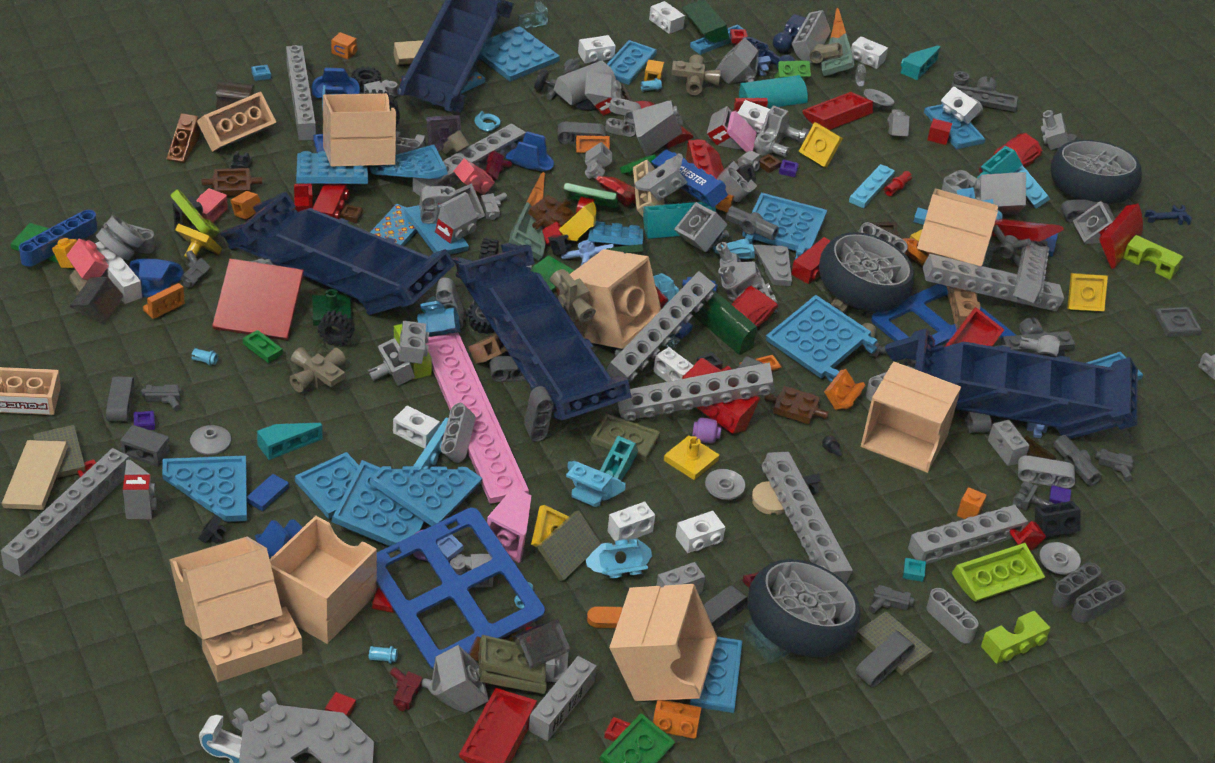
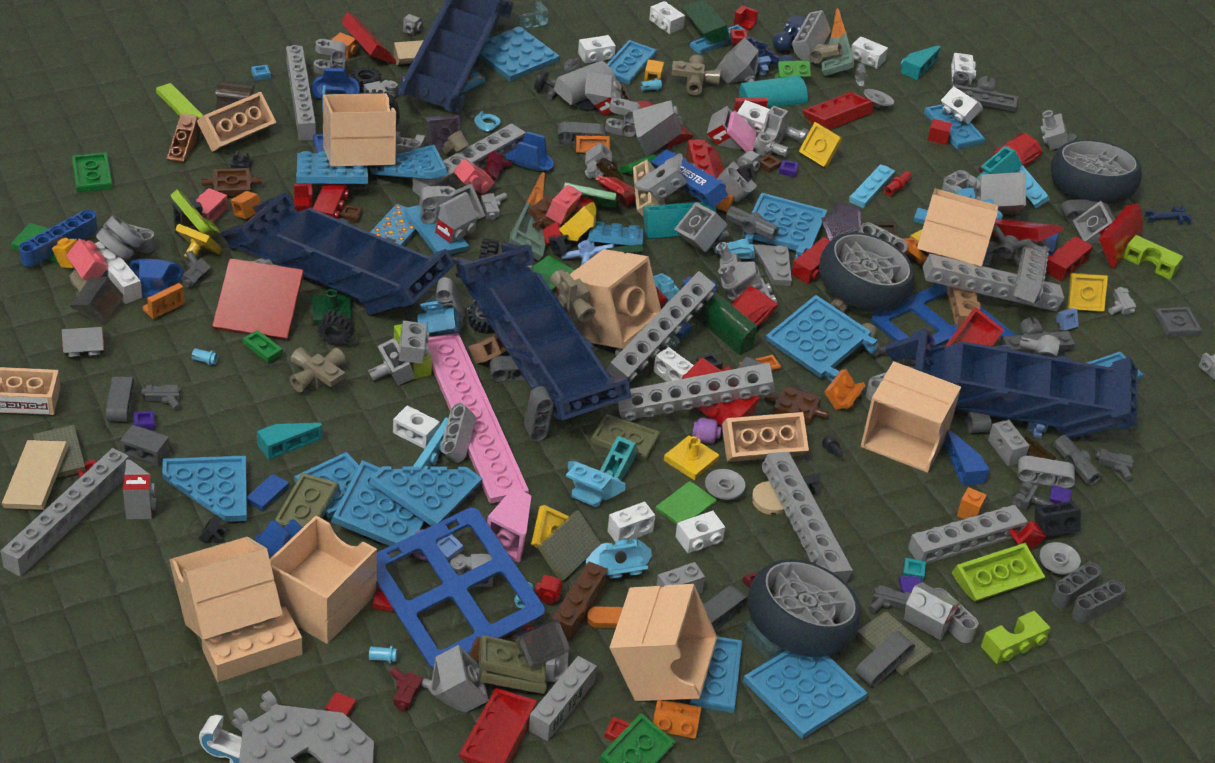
(83, 340): none -> light grey slope
(92, 172): none -> green tile
(177, 100): none -> lime tile
(210, 440): light grey dish -> none
(307, 499): none -> olive tile
(330, 47): none -> light grey piece
(366, 38): none -> red slope
(412, 24): none -> light grey plate
(549, 589): none -> red plate
(564, 204): none -> coral brick
(581, 599): none -> reddish brown brick
(609, 168): none -> dark brown plate
(686, 503): none -> bright green piece
(746, 17): none -> red panel
(758, 435): none -> light nougat brick
(805, 690): none -> dark azure plate
(843, 219): none -> clear purple slope
(898, 123): light grey brick -> none
(907, 583): none -> dark purple tile
(930, 610): none -> light grey slope
(963, 63): none -> white brick
(965, 460): none -> blue slope
(1067, 319): none -> medium blue tile
(1068, 258): none -> red brick
(1122, 302): none -> light grey piece

